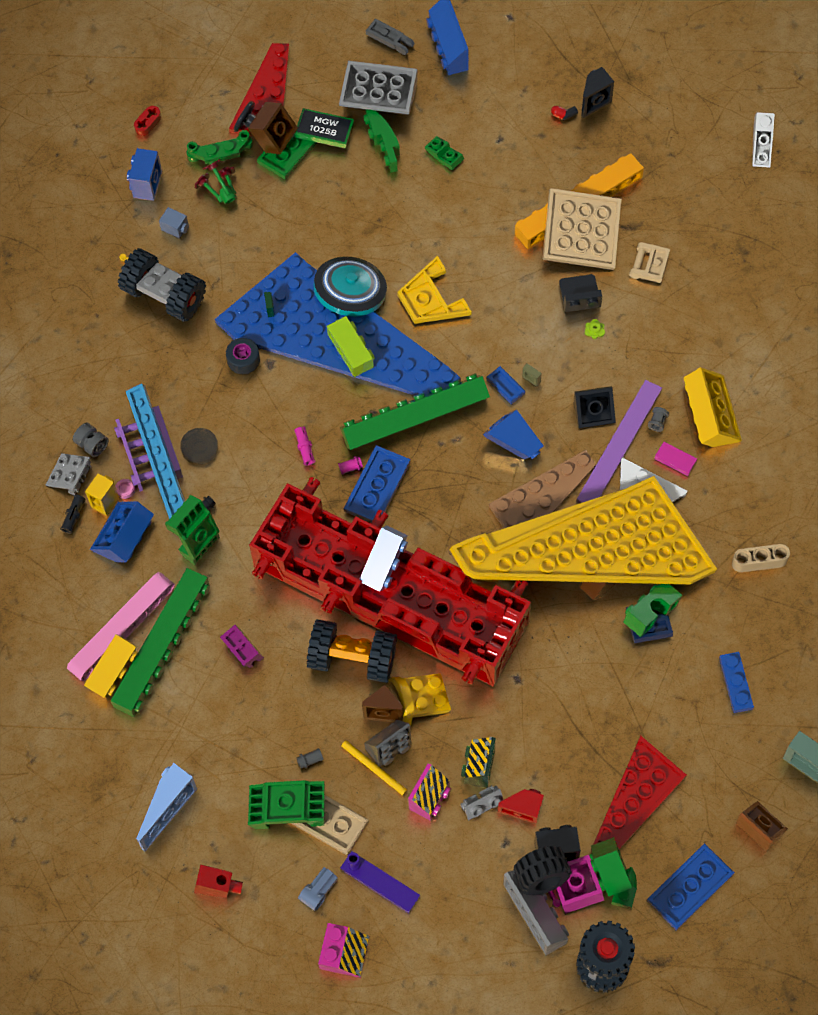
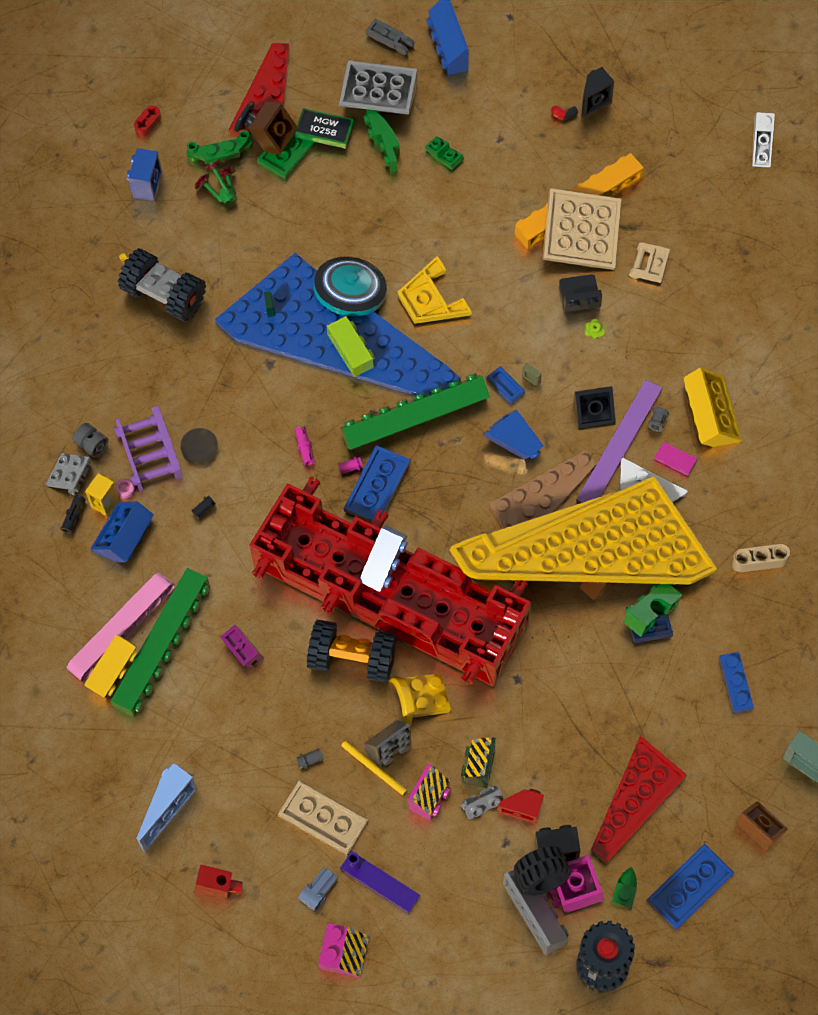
(155, 448): dark azure plate -> none
(174, 223): sand blue brick -> none
(195, 529): green plate -> none
(242, 355): black wheel -> none
(286, 803): green plate -> none
(382, 706): reddish brown slope -> none
(610, 867): green brick -> none

